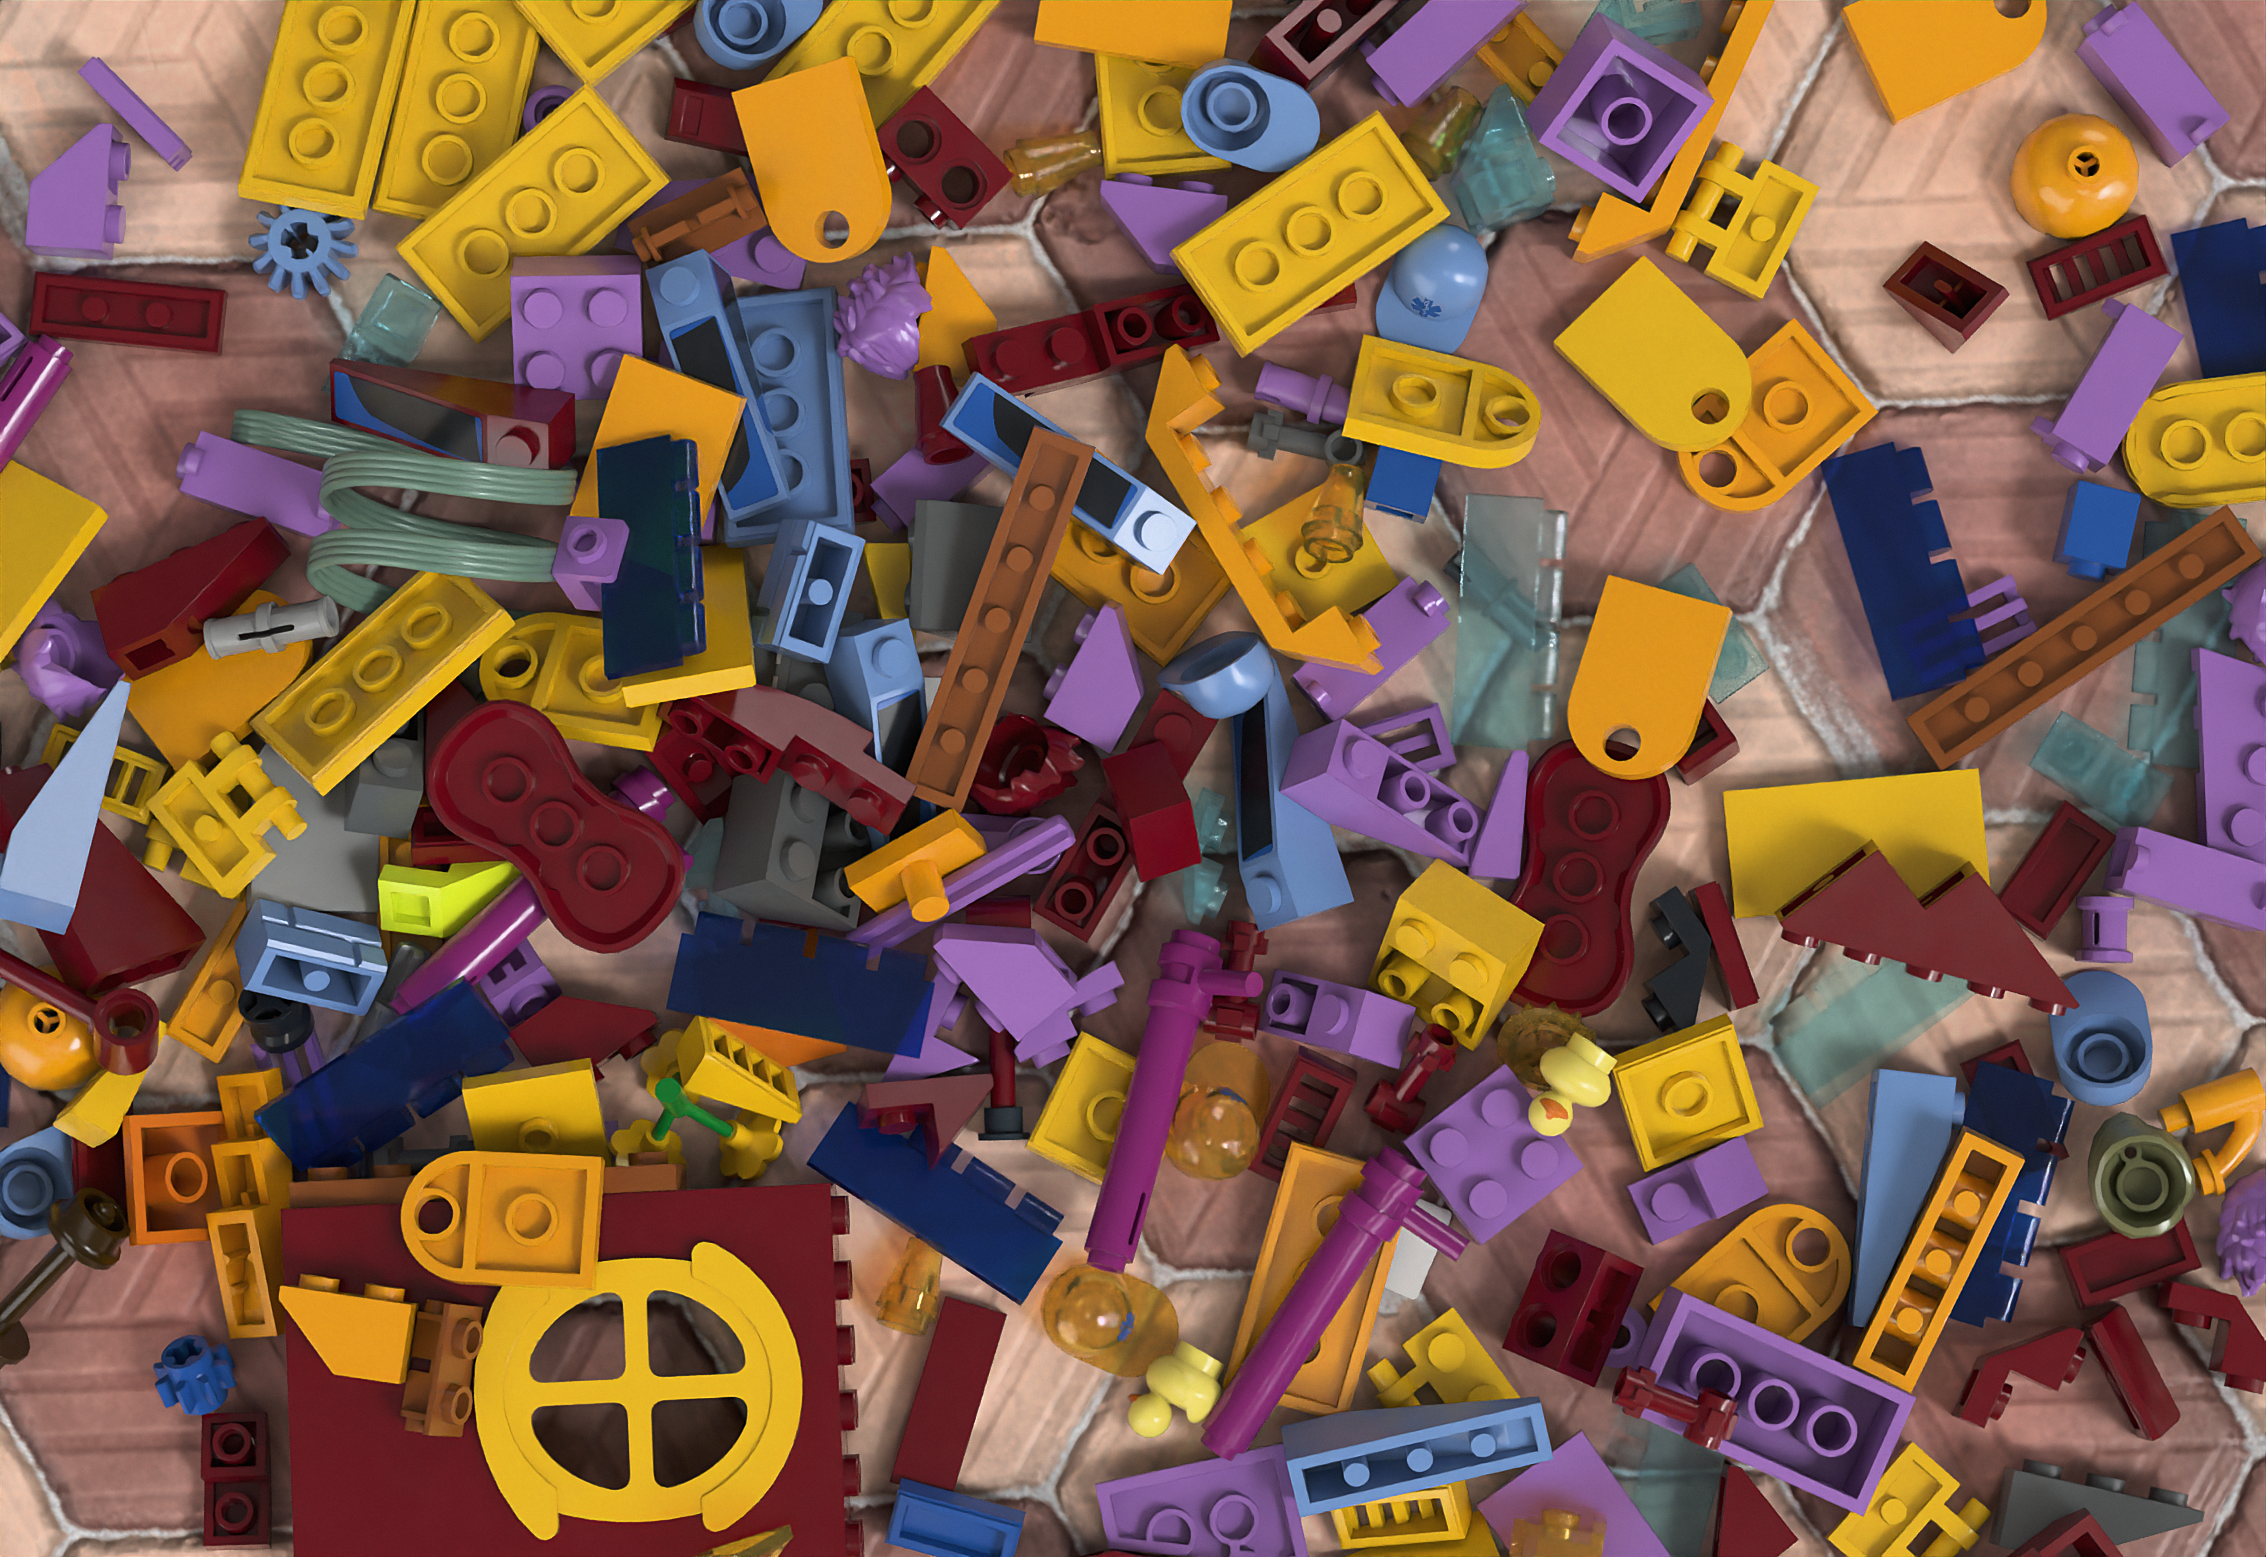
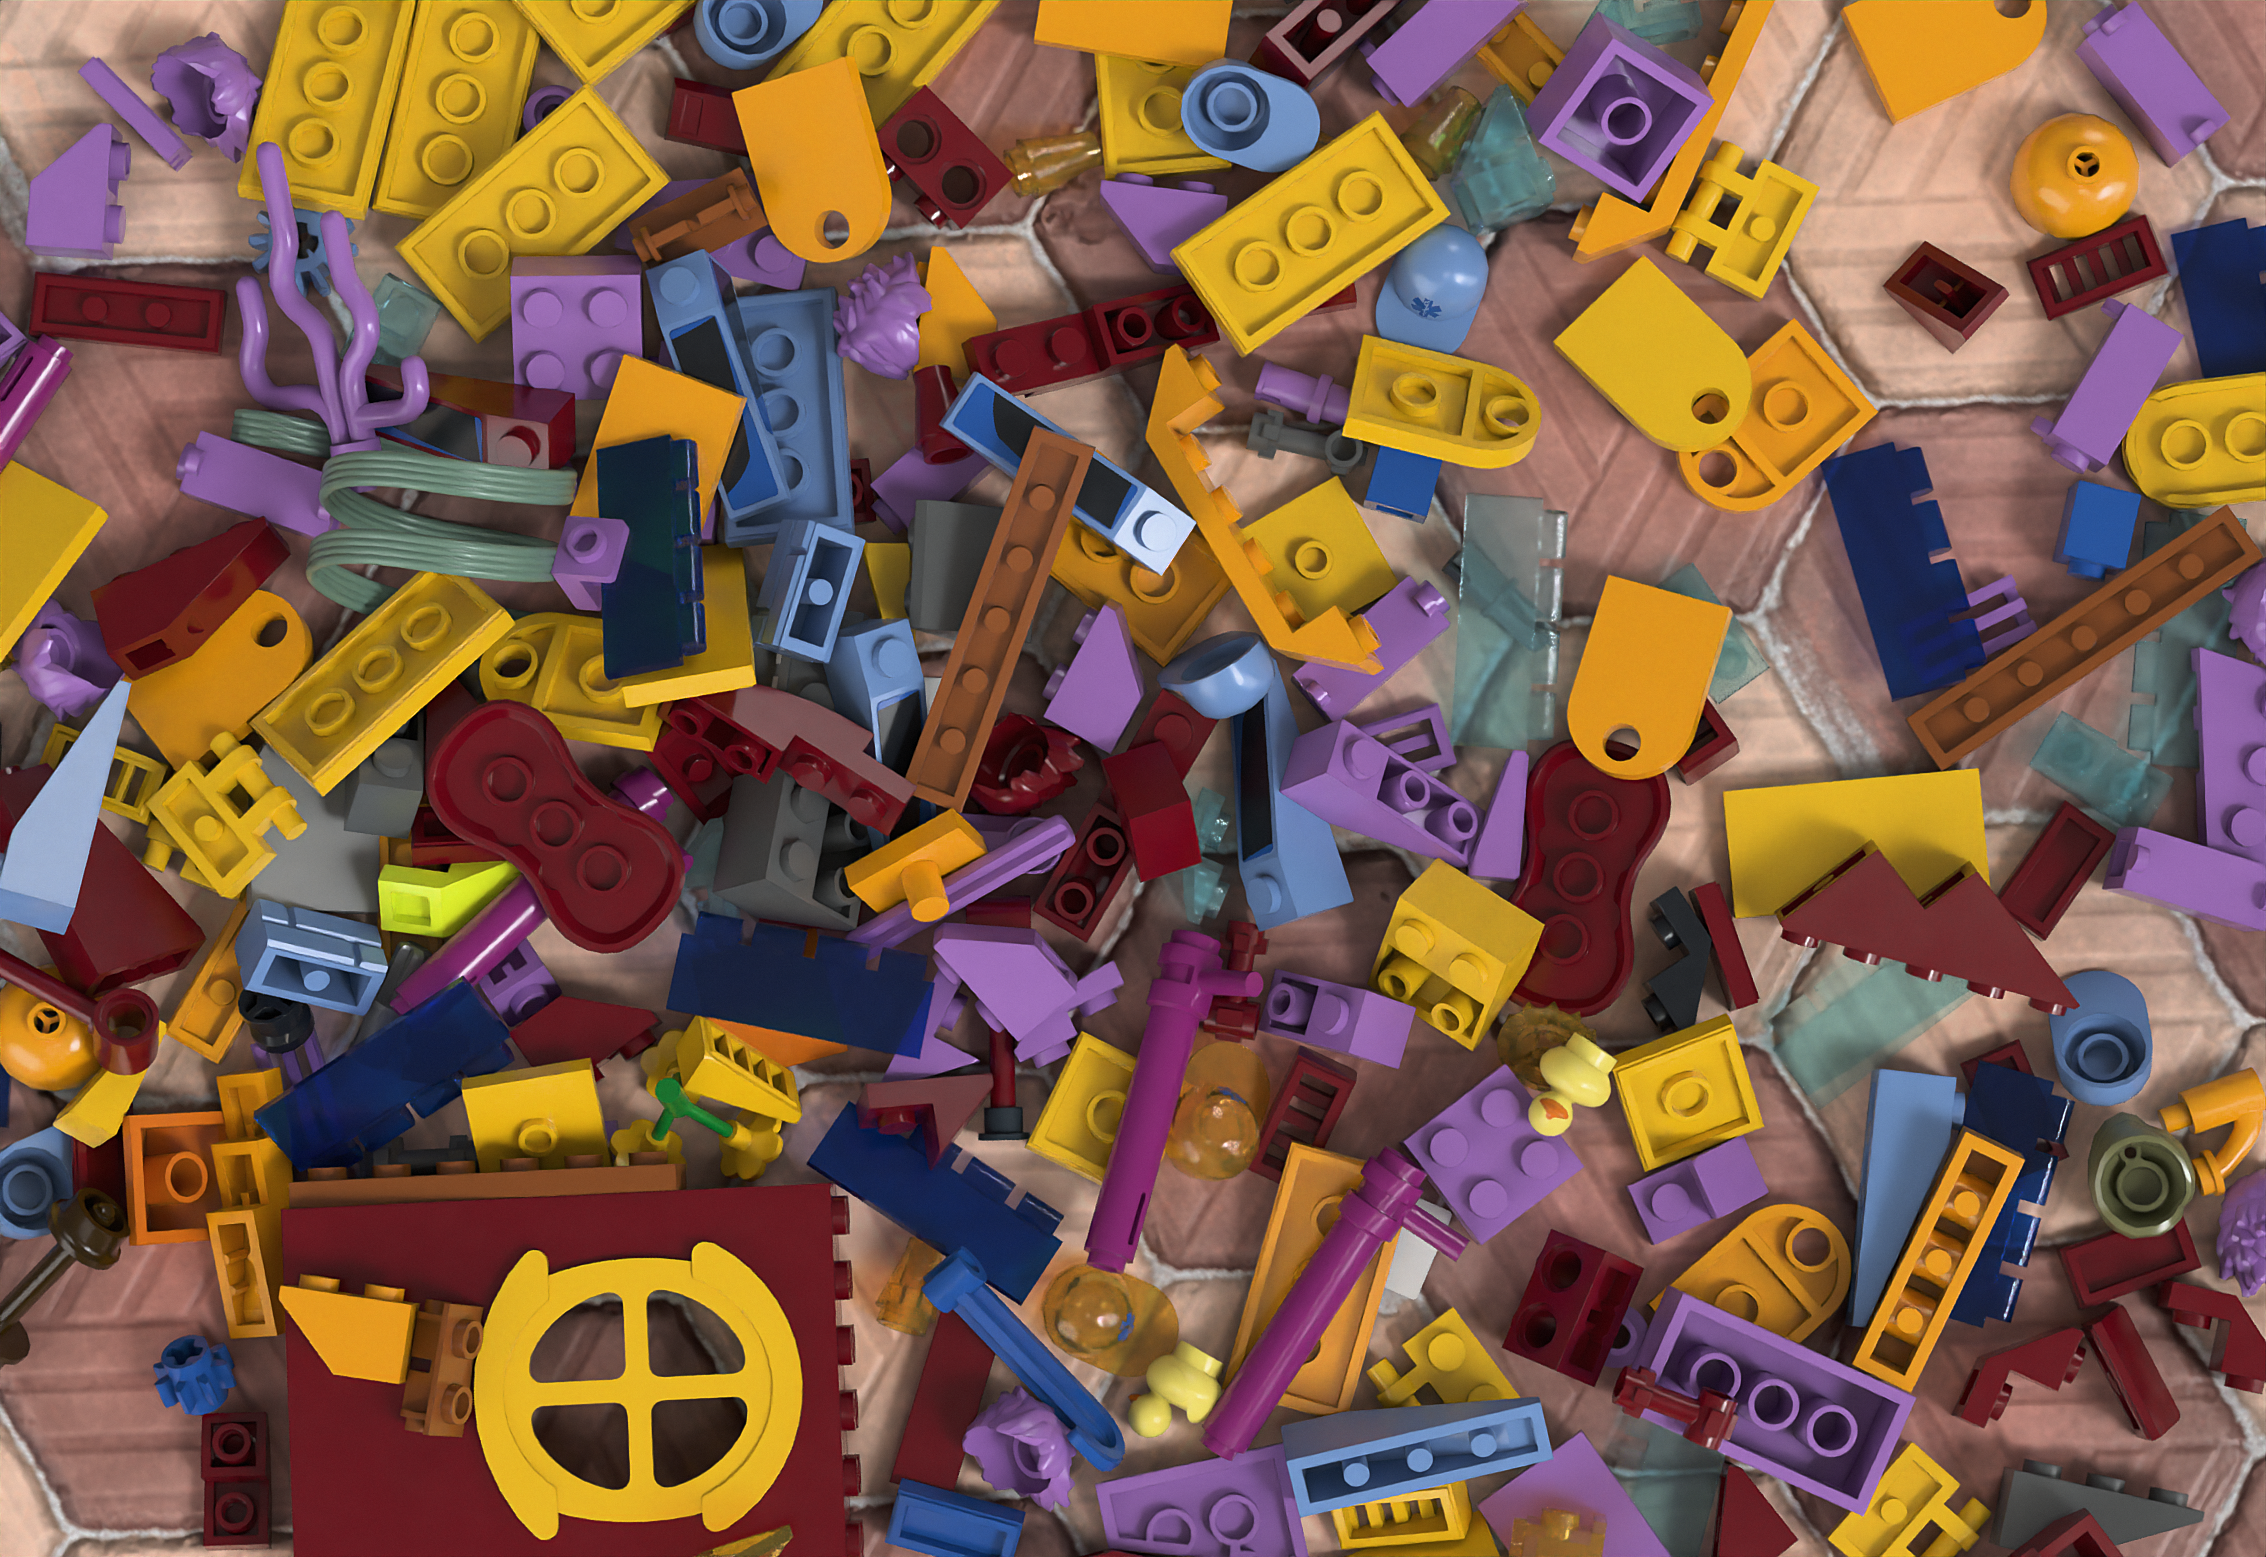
(209, 92): none -> medium lavender hair
(271, 627): light grey pin -> none
(341, 390): none -> medium lavender plant
(513, 1219): light orange tile -> none
(961, 1286): none -> blue piece
(1023, 1448): none -> medium lavender hair
(1337, 517): clear yellow cone -> none
(1397, 1104): dark red bar -> none
(2104, 929): medium lavender bush -> none

